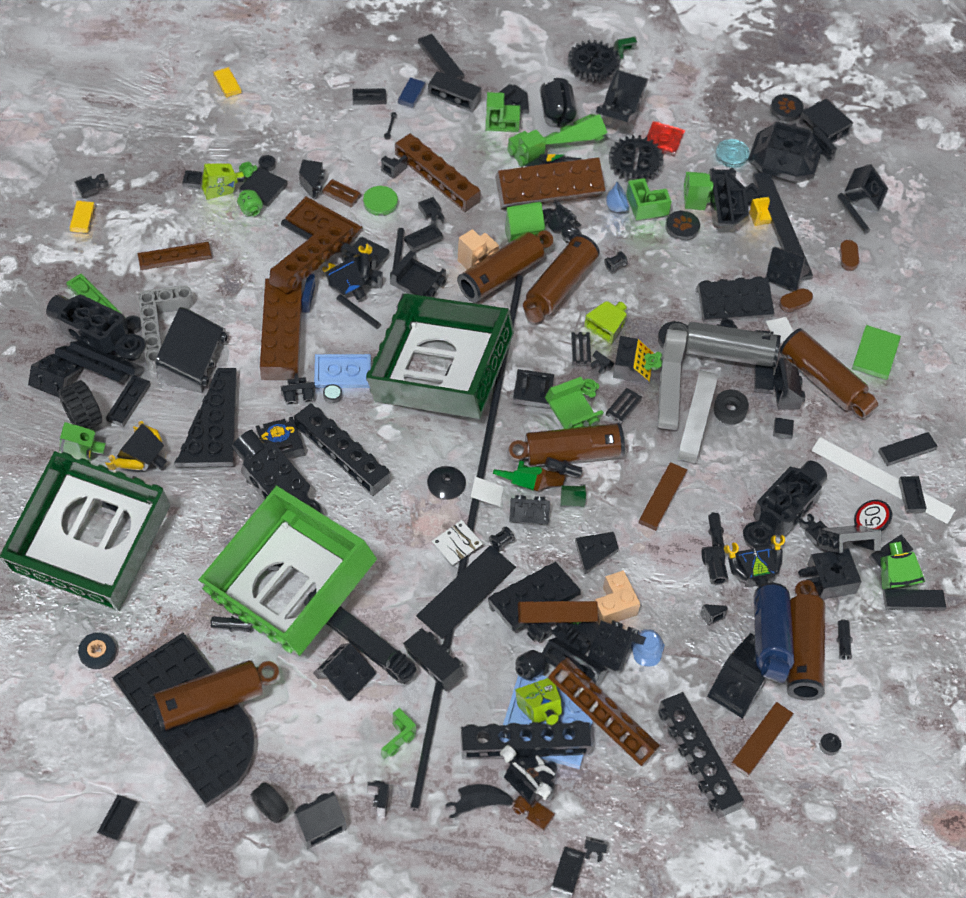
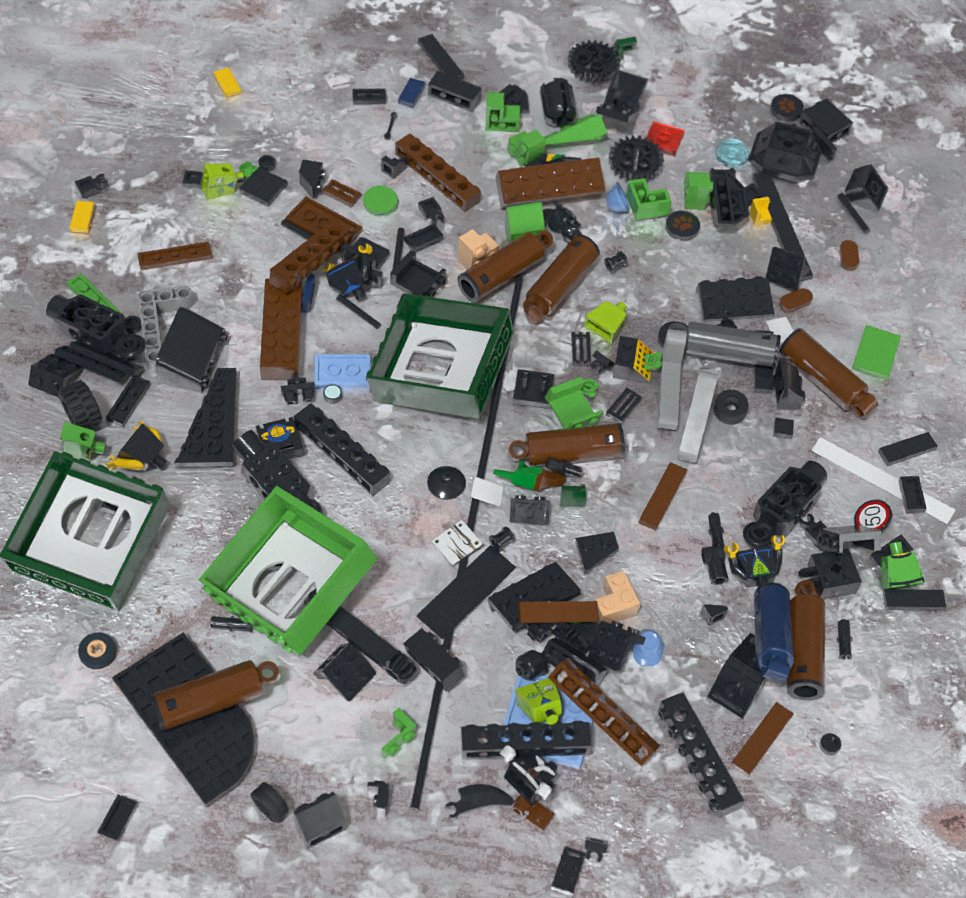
(249, 203): bright green head -> none

